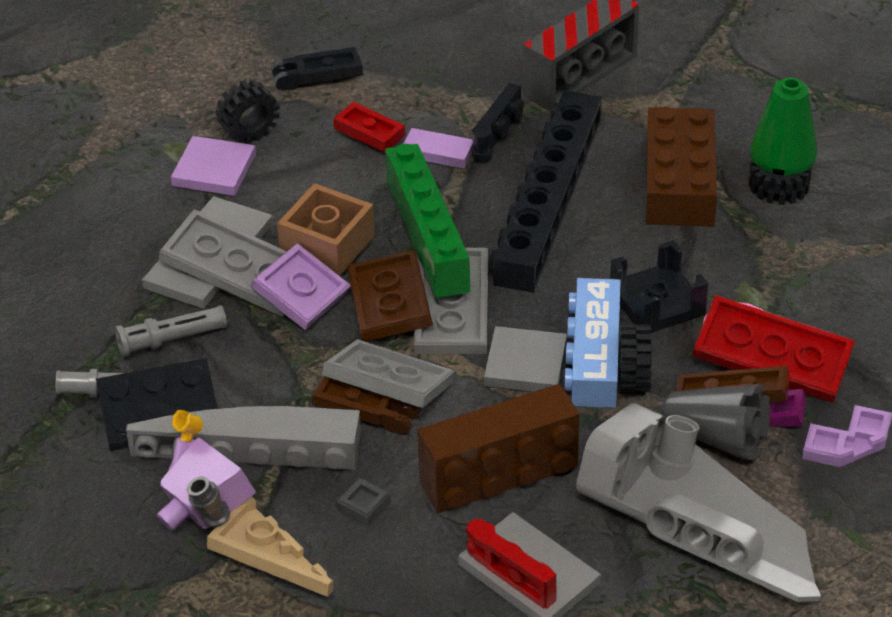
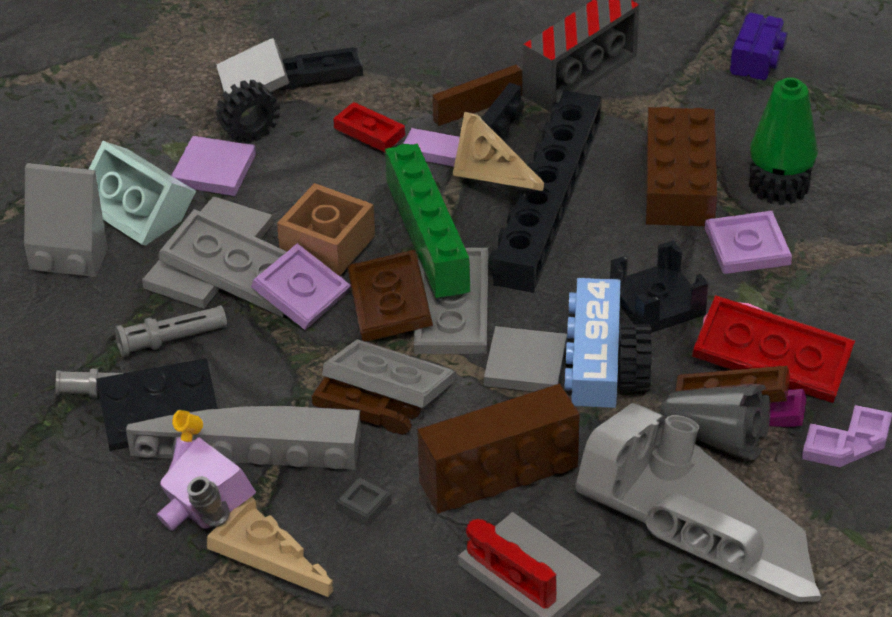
(63, 220): none -> light grey slope
(137, 194): none -> light aqua slope
(258, 63): none -> light grey tile
(473, 95): none -> reddish brown tile
(488, 158): none -> tan wing
(748, 242): none -> lavender tile
(758, 46): none -> dark purple brick

